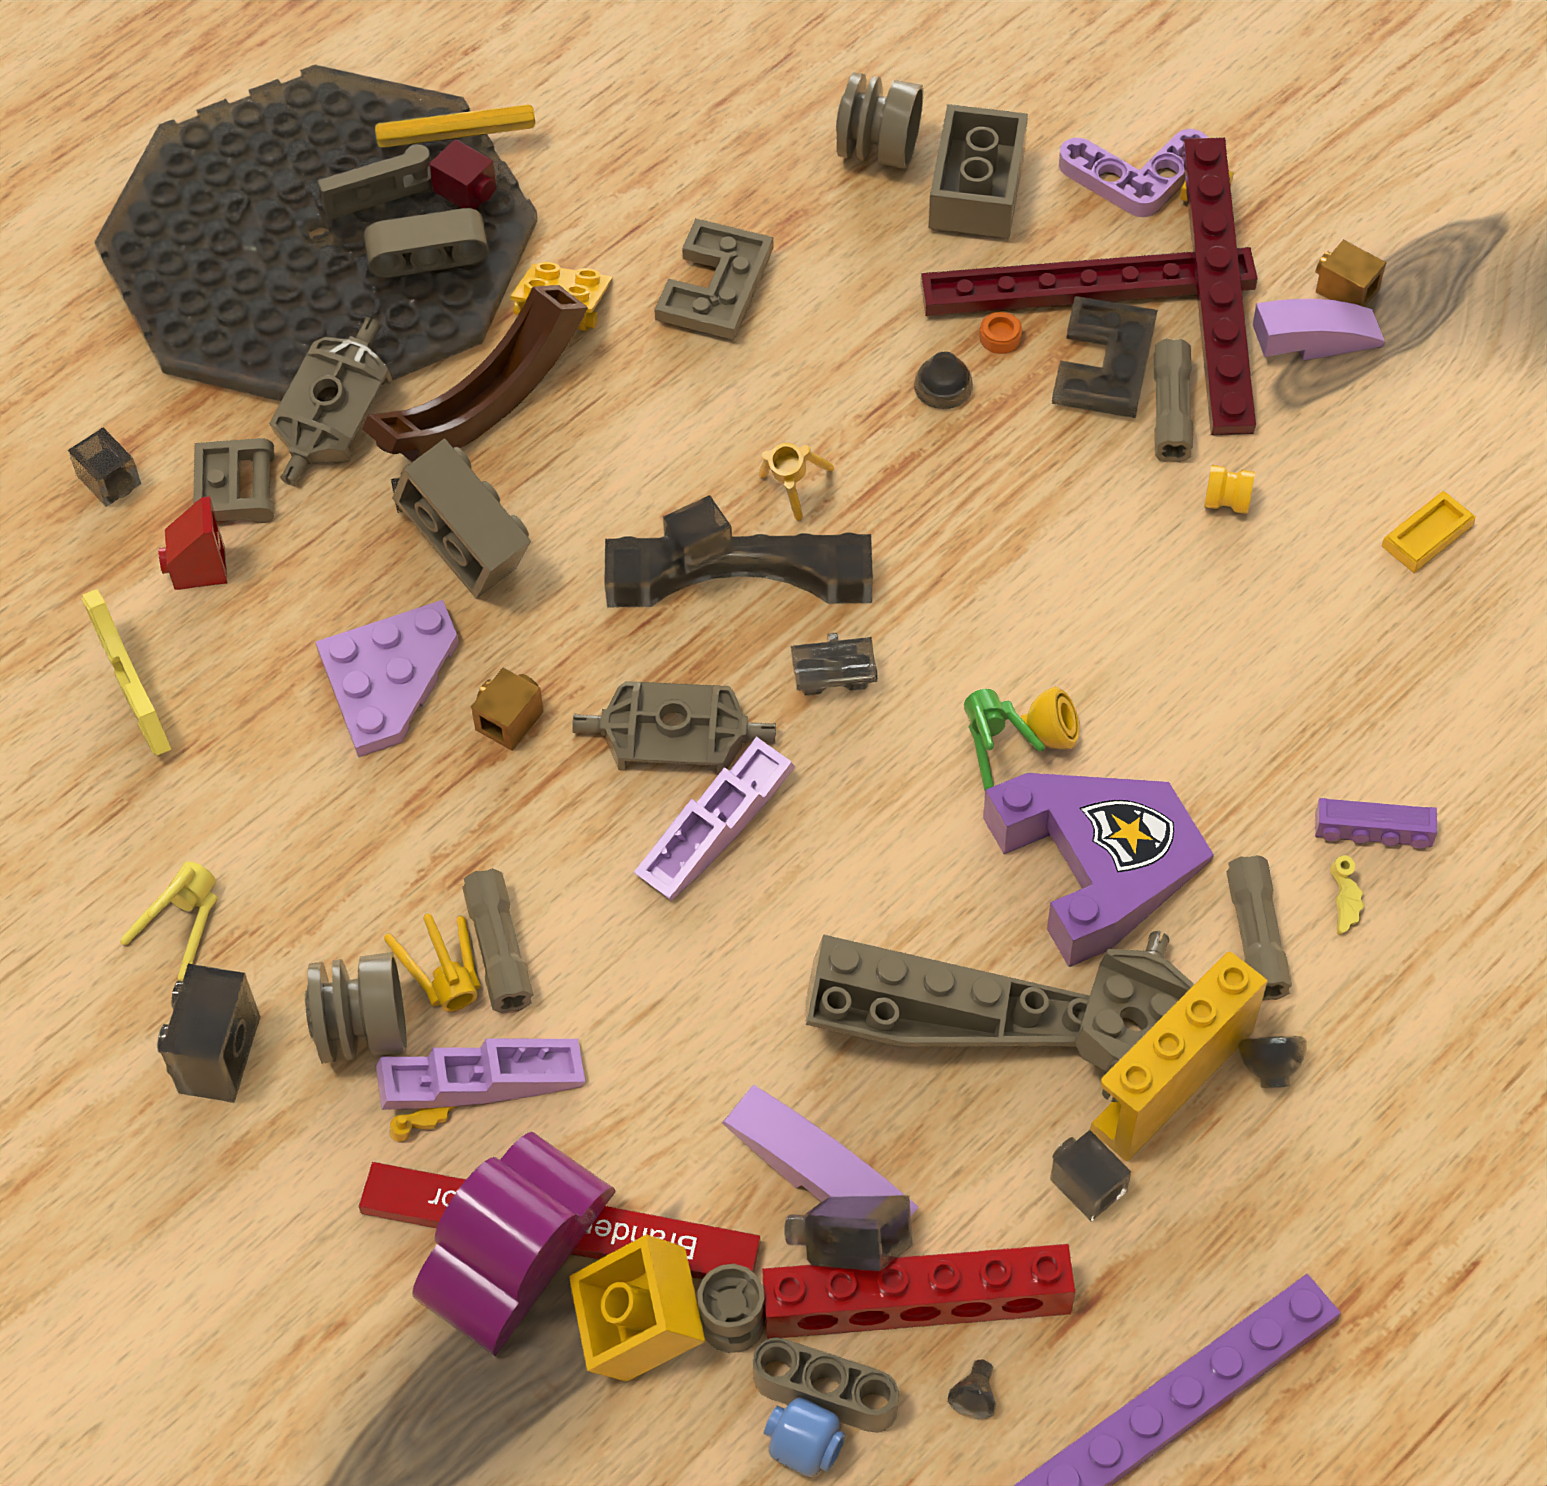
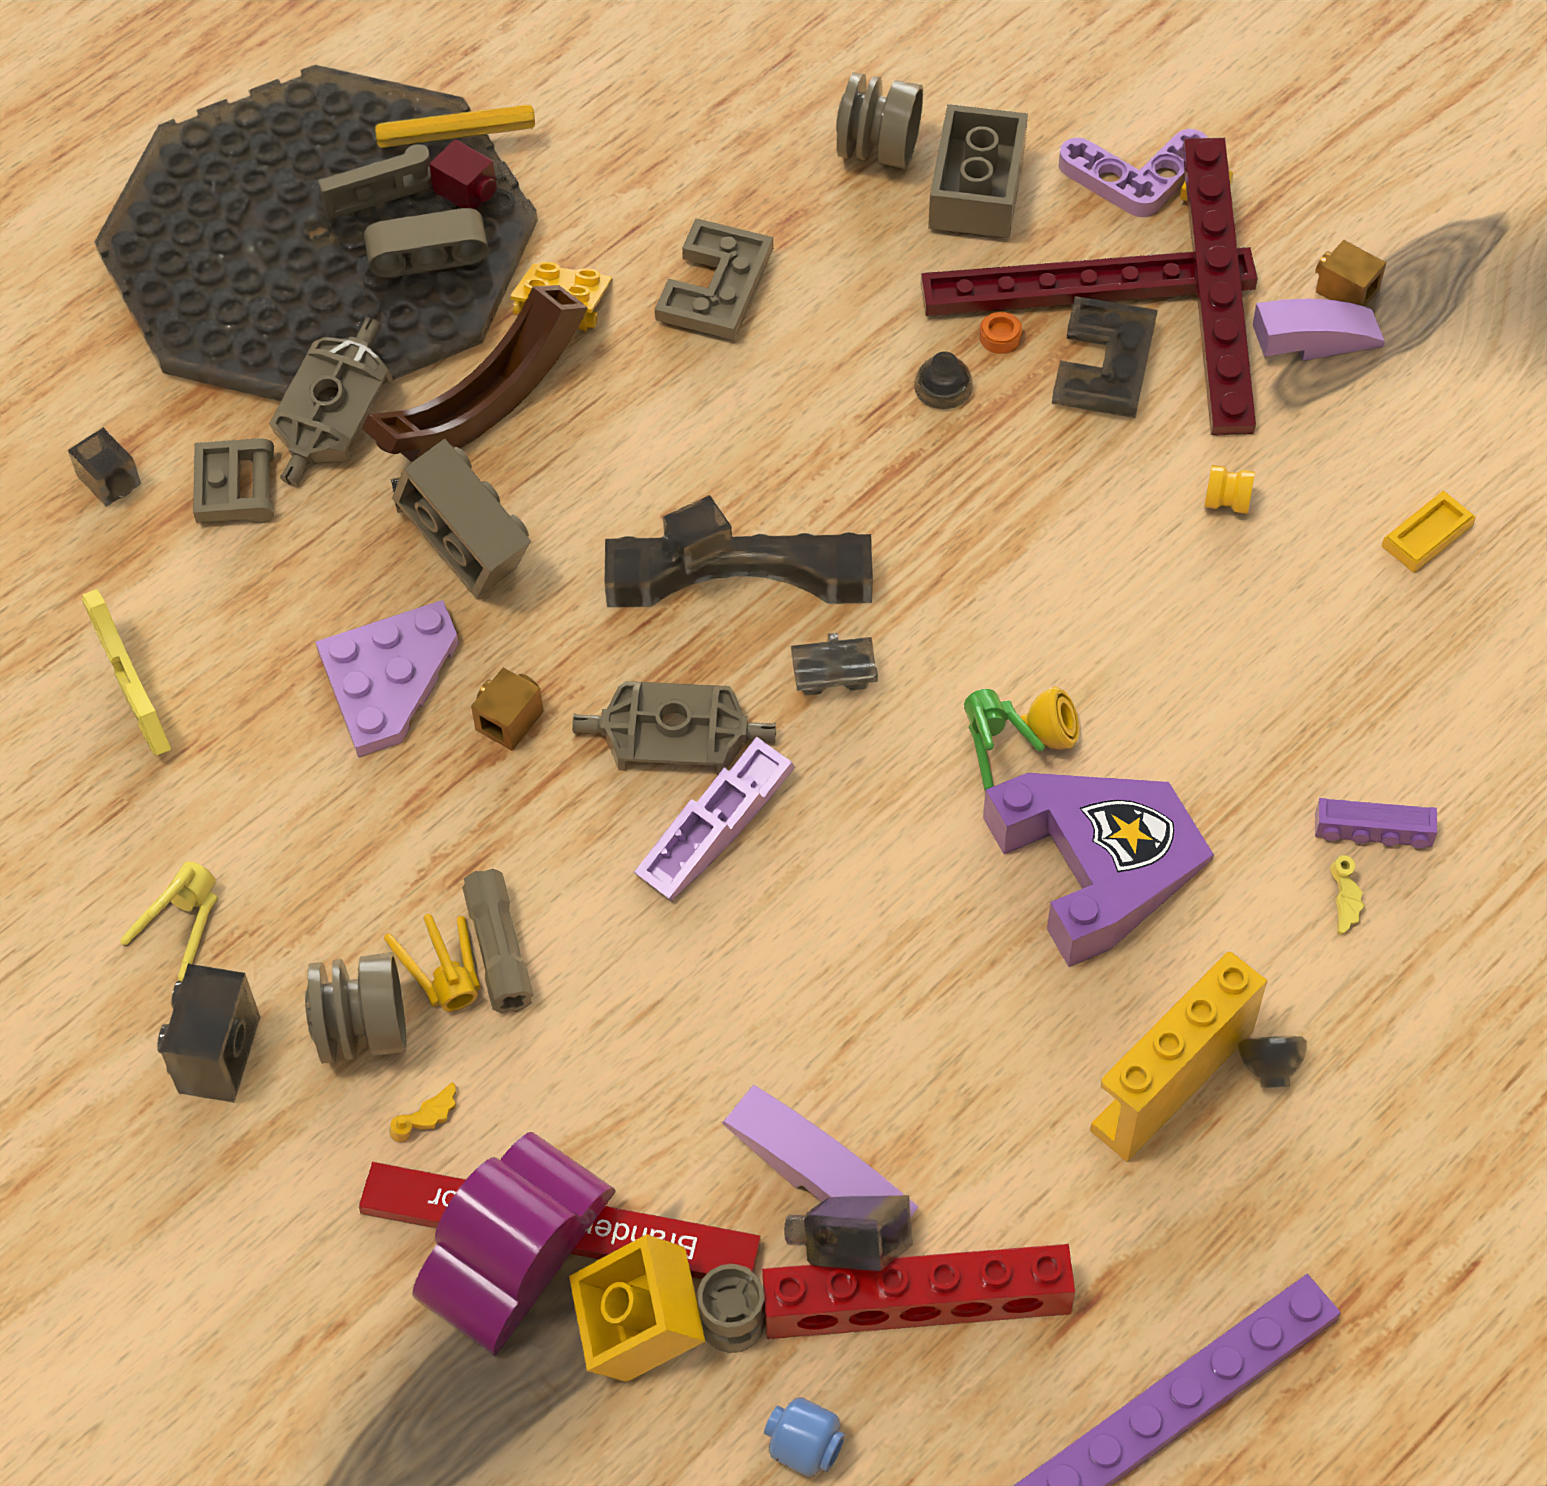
(194, 548): red slope -> none
(480, 1075): lavender slope -> none
(789, 467): yellow plant -> none
(811, 1364): dark tan beam -> none
(933, 1002): dark tan wedge -> none
(974, 1394): clear smoke rock -> none
(1089, 1174): clear smoke brick -> none
(1130, 987): dark tan plate -> none
(1173, 419): dark tan axle -> none
(1252, 896): dark tan axle -> none

